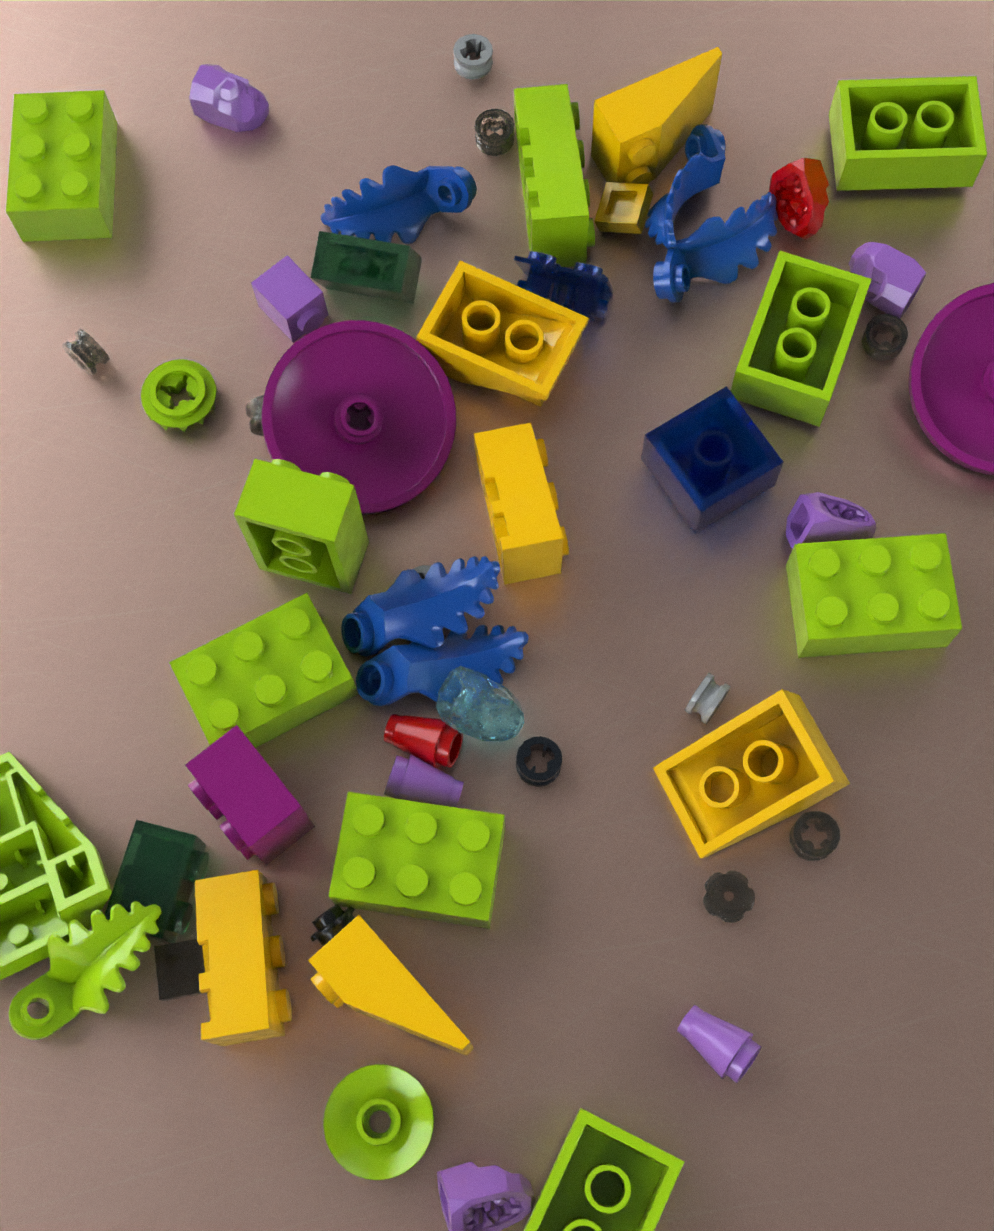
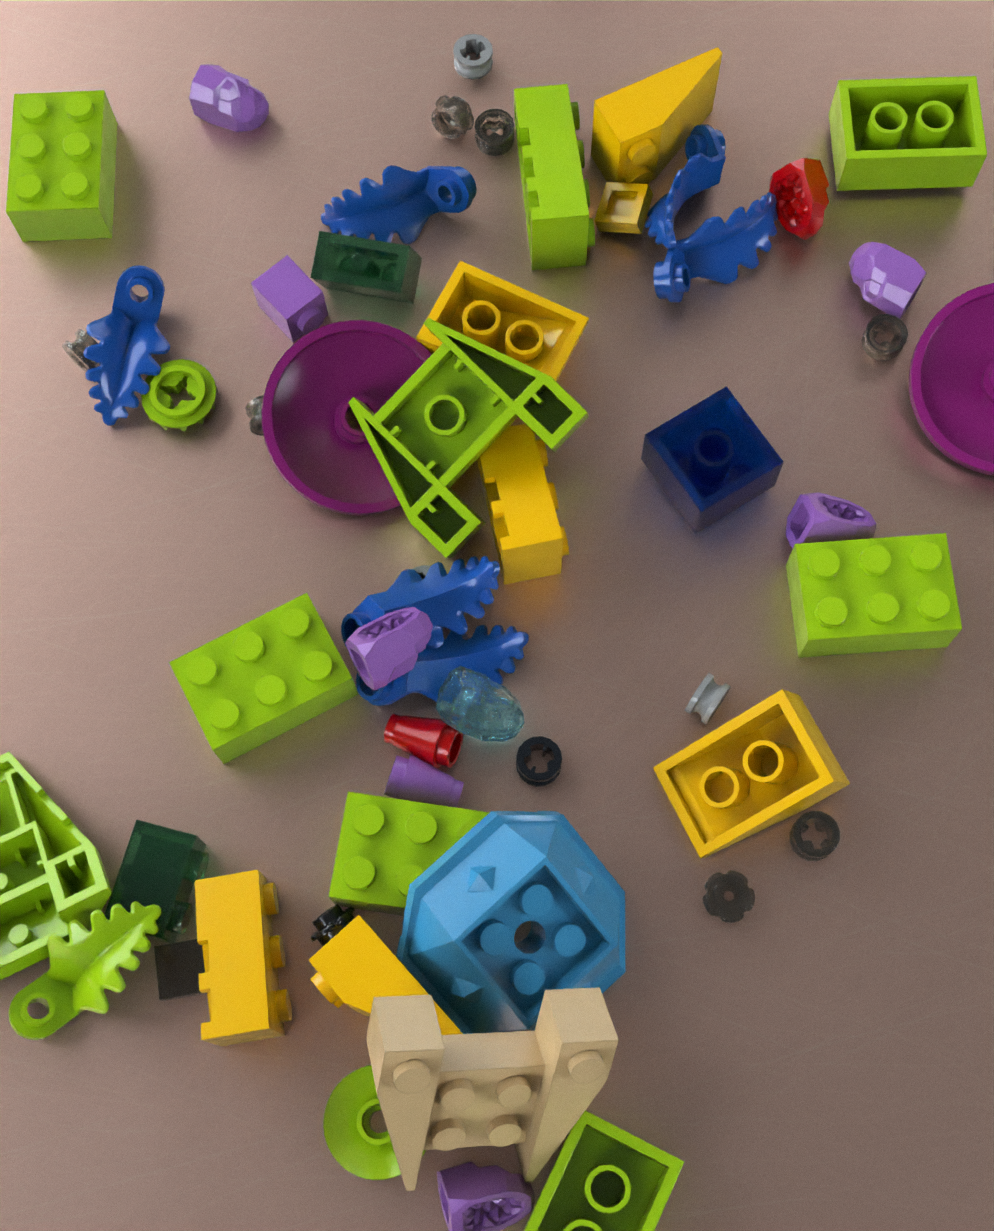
(126, 344): none -> blue plant
(242, 787): magenta brick -> none
(303, 524): lime brick -> none
(389, 645): none -> medium lavender rock
(449, 419): none -> lime wedge
(452, 117): none -> clear smoke plate
(478, 894): none -> dark azure piece
(488, 1085): none -> tan wedge
(587, 278): clear blue hinge -> none
(720, 1043): medium lavender cone -> none
(799, 338): lime brick -> none

